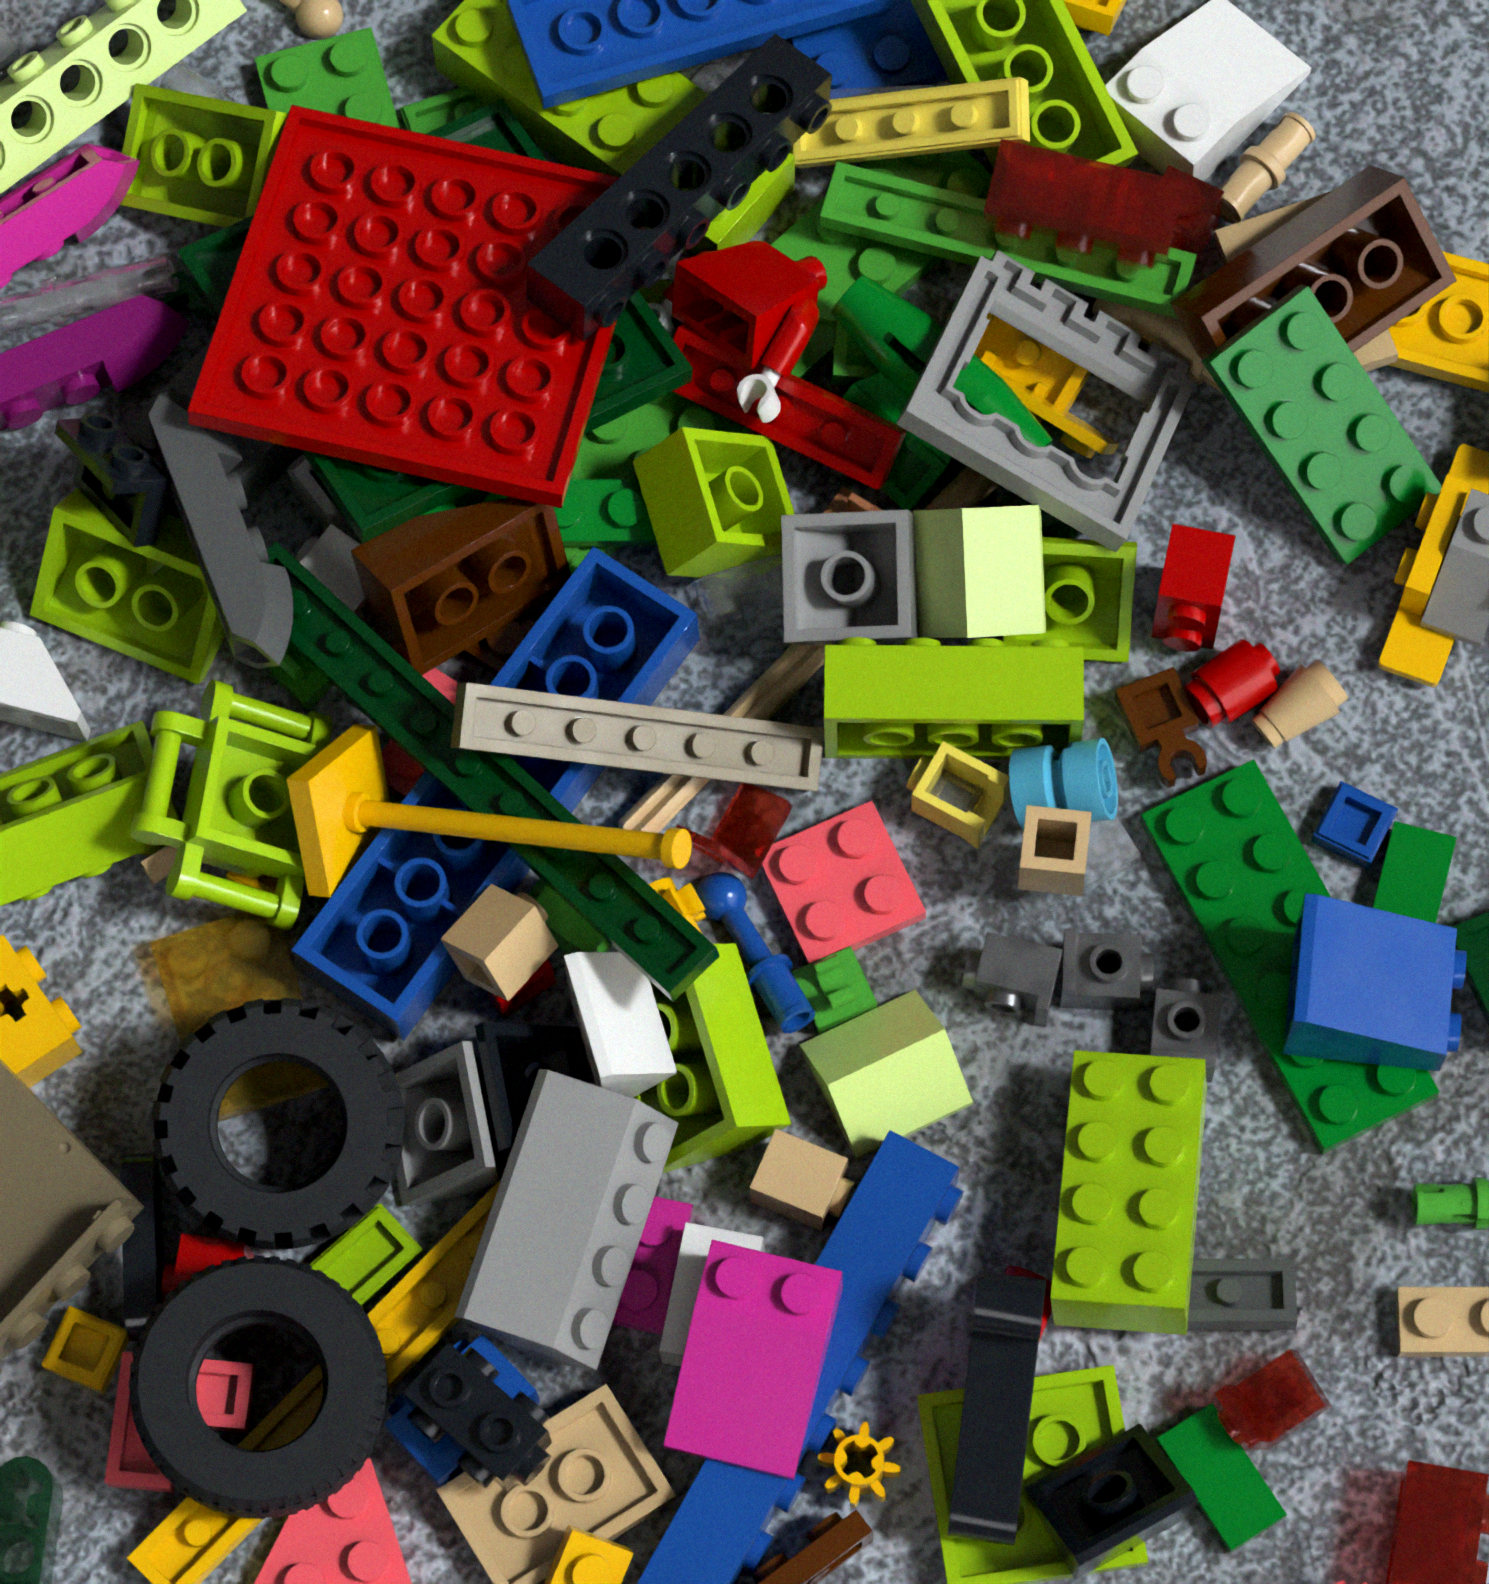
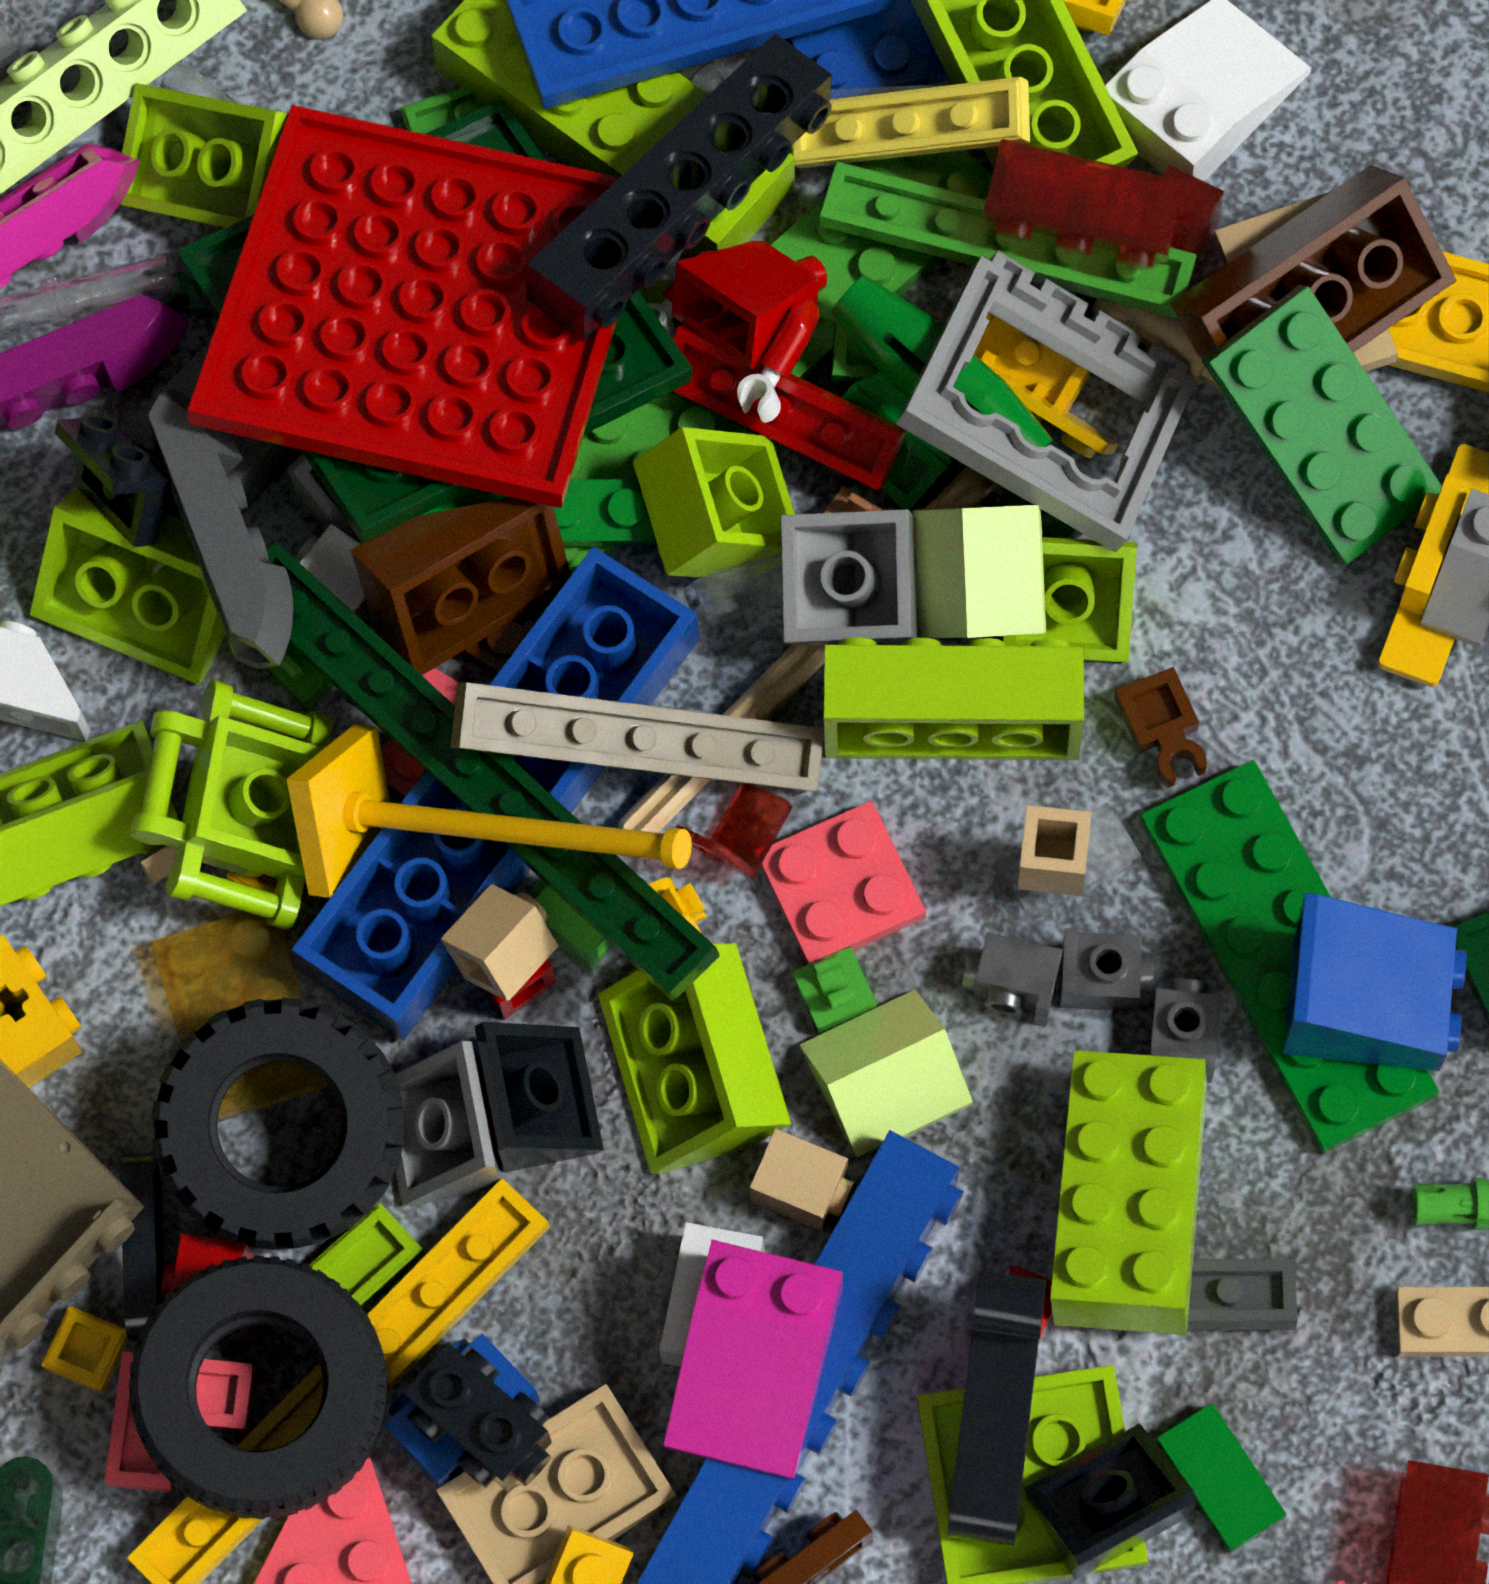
(330, 76): bright green plate -> none
(566, 1220): light grey slope -> none
(618, 1022): white slope -> none
(653, 1269): dark pink plate -> none
(770, 974): blue pin -> none
(855, 1483): yellow gear -> none
(958, 792): light yellow window -> none
(1074, 780): medium azure wheel -> none
(1192, 588): red brick -> none
(1232, 683): red brick -> none
(1265, 166): tan pin -> none
(1271, 1402): clear red bracket -> none
(1300, 704): tan cone -> none
(1354, 825): blue tile -> none
(1414, 872): green tile -> none

